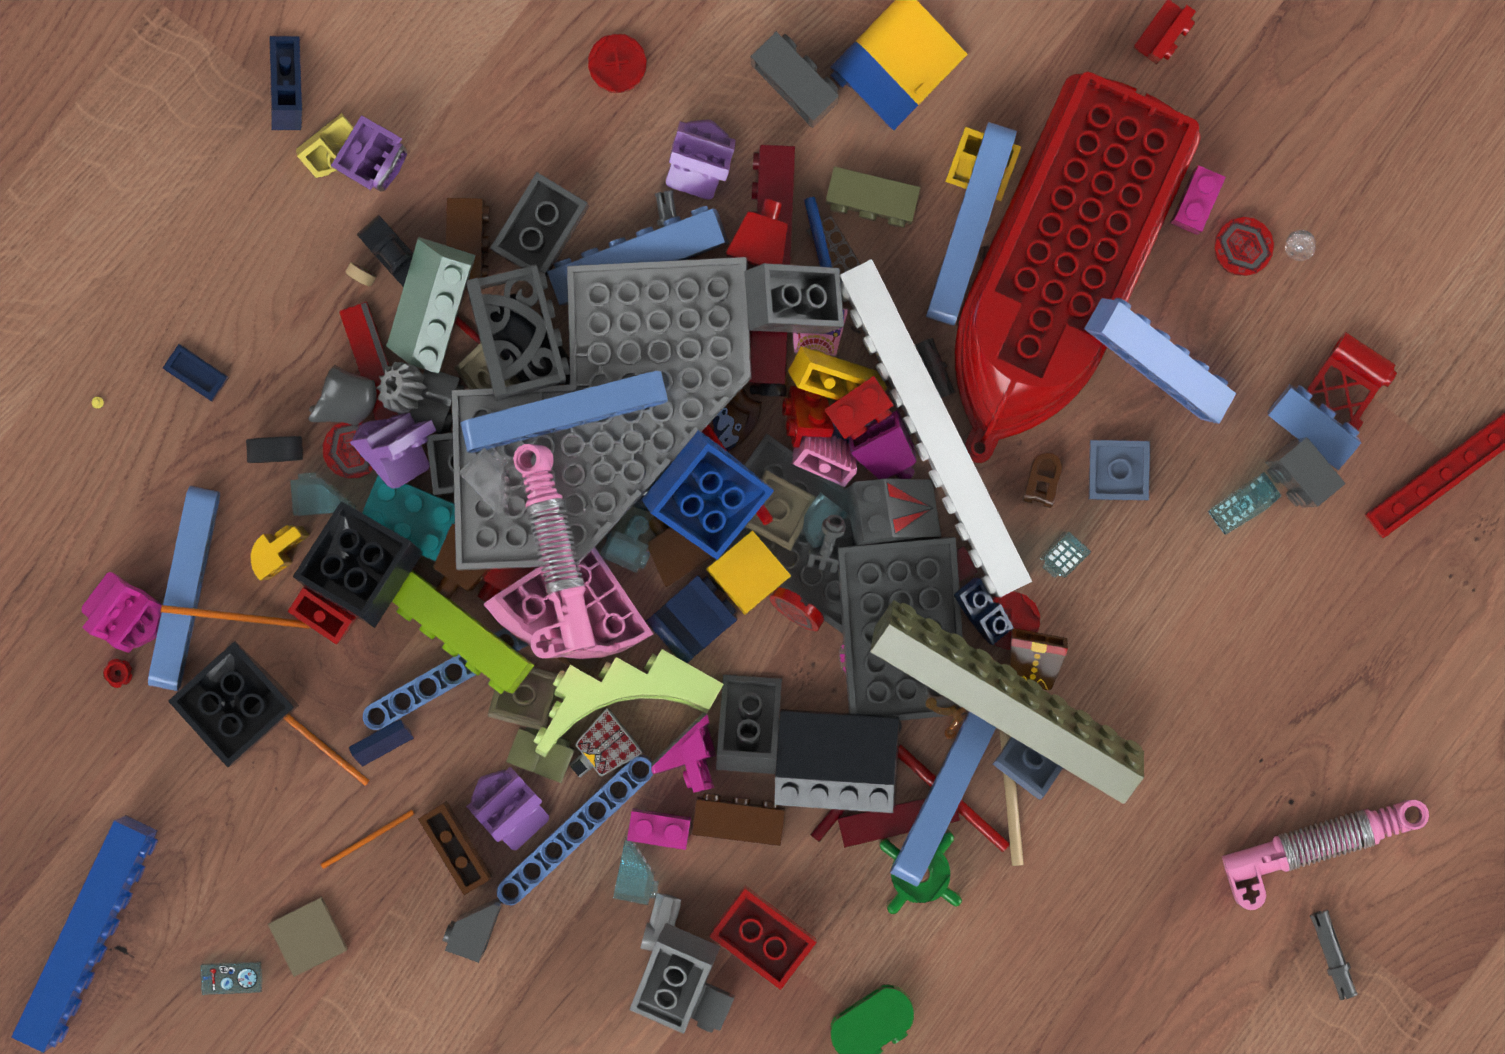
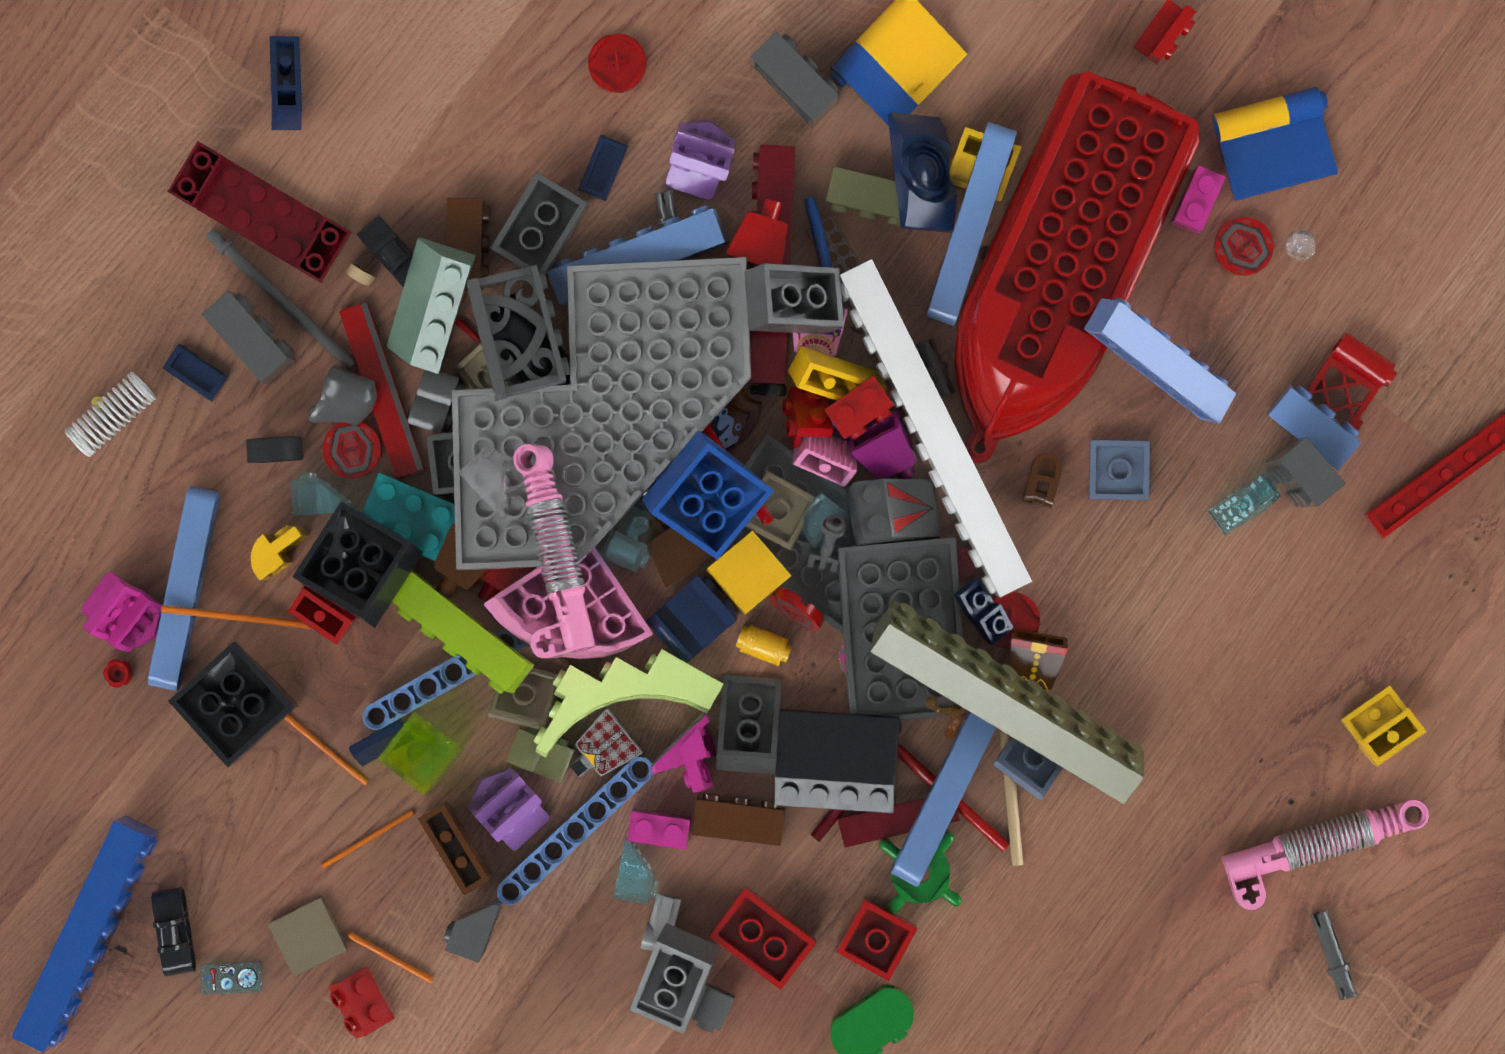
(78, 436): none -> white piece
(173, 931): none -> black piece
(225, 247): none -> dark grey bar
(250, 336): none -> dark grey brick
(259, 212): none -> dark red slope
(324, 146): light yellow slope -> none
(360, 1003): none -> red bracket
(371, 155): medium lavender piece -> none
(390, 957): none -> orange axle
(394, 447): medium lavender piece -> none
(401, 387): light grey gear -> none
(421, 753): none -> clear neon green slope
(564, 411): medium blue beam -> none
(603, 168): none -> dark blue tile
(763, 645): none -> yellow head
(876, 939): none -> red brick
(922, 172): none -> dark blue slope
(1064, 555): clear light blue slope -> none
(1275, 143): none -> blue door
(1383, 726): none -> yellow brick

